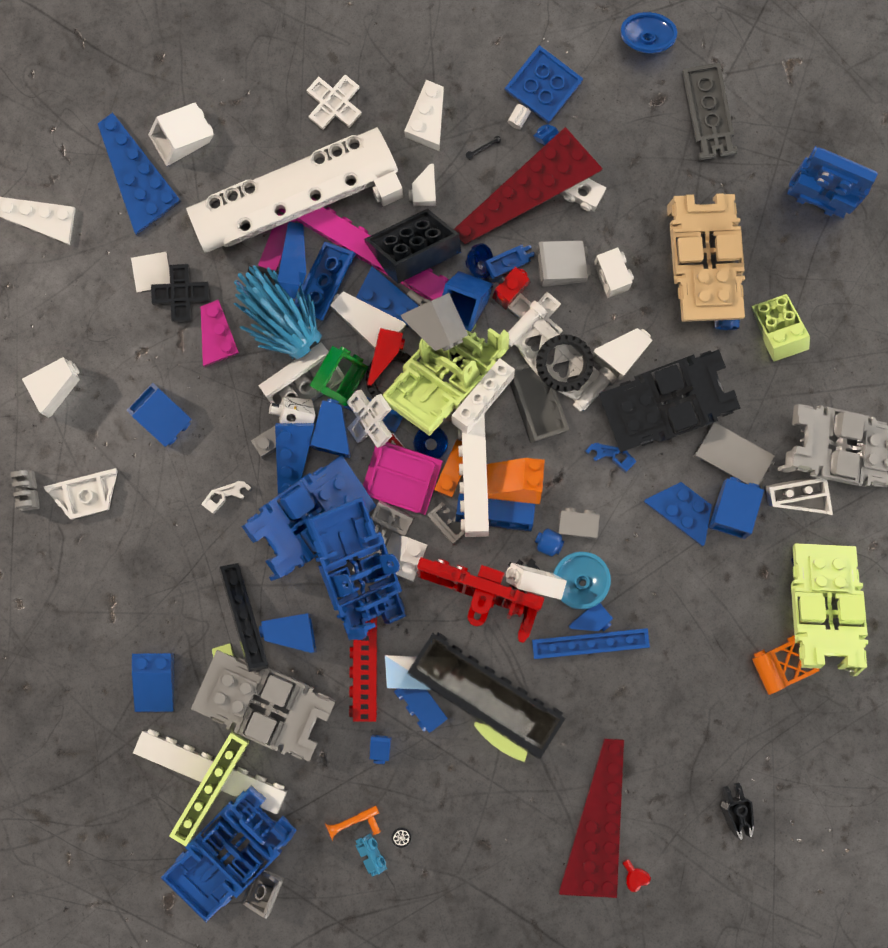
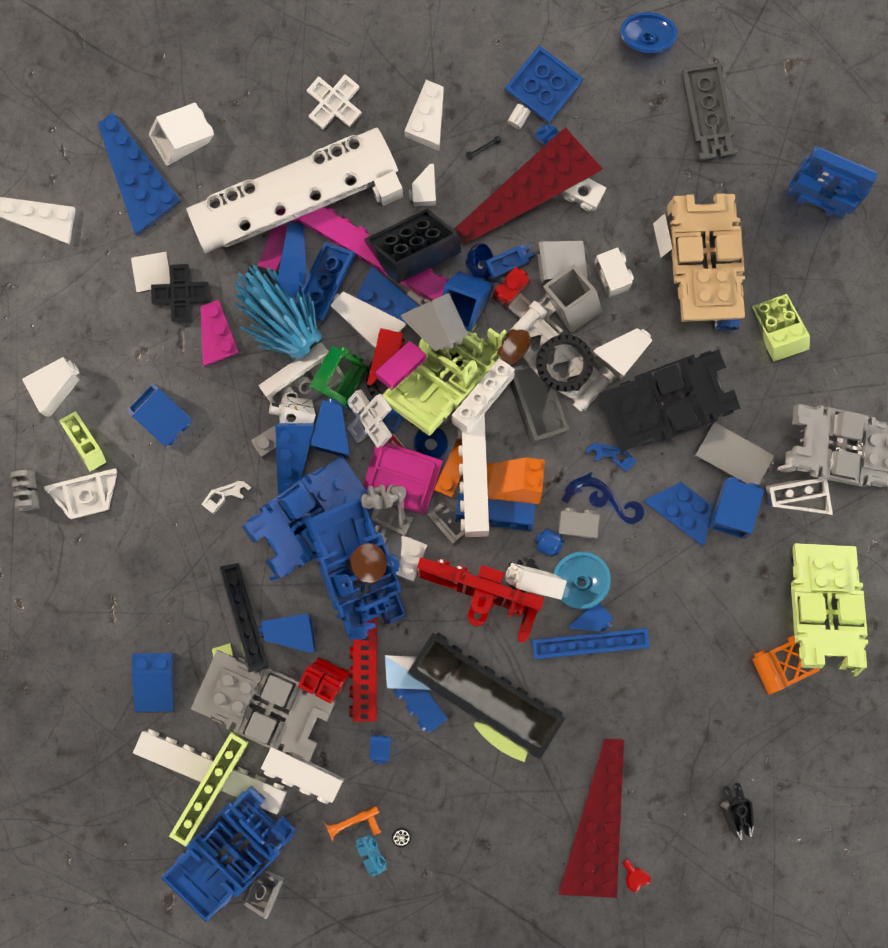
(83, 441): none -> yellowish green slope
(303, 774): none -> white brick
(326, 676): none -> red hips
(368, 563): none -> reddish brown dish
(379, 499): none -> light grey piece
(400, 365): none -> dark pink piece
(514, 346): none -> reddish brown dish
(573, 298): none -> light grey slope
(587, 480): none -> clear blue plant
(662, 235): none -> white sticker

